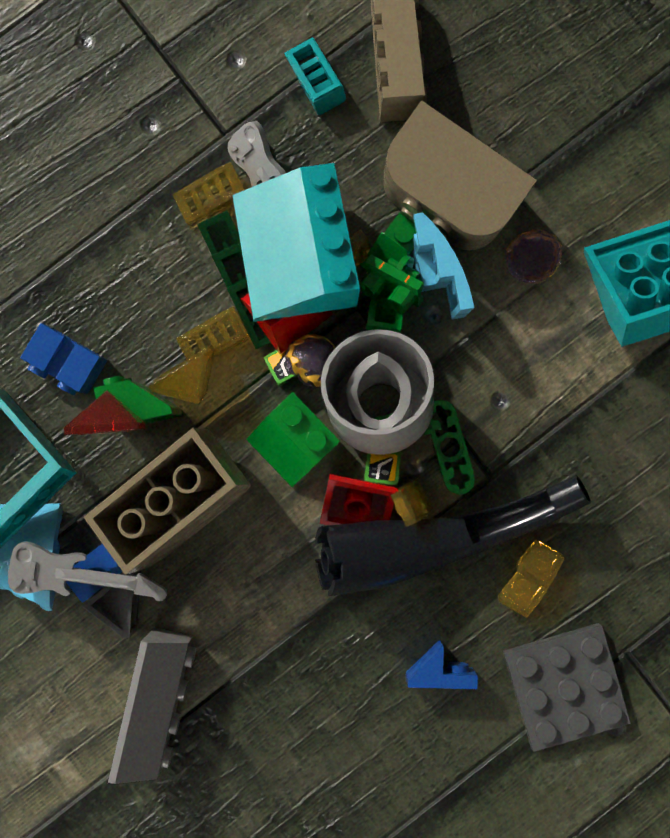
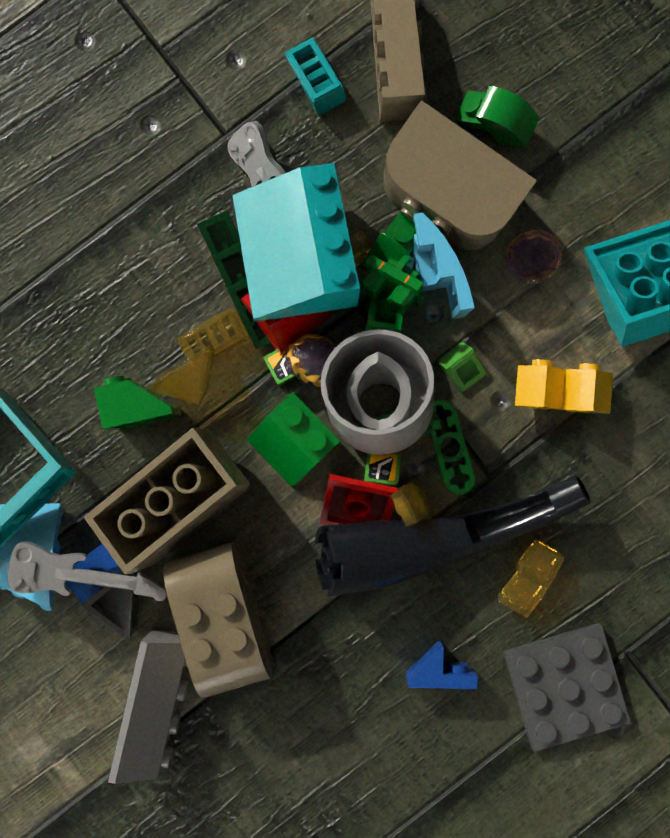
(64, 359): blue brick -> none
(104, 416): clear red slope -> none
(213, 178): clear yellow slope -> none
(217, 618): none -> dark tan brick
(462, 366): none -> bright green slope
(500, 113): none -> green brick
(564, 389): none -> yellow brick

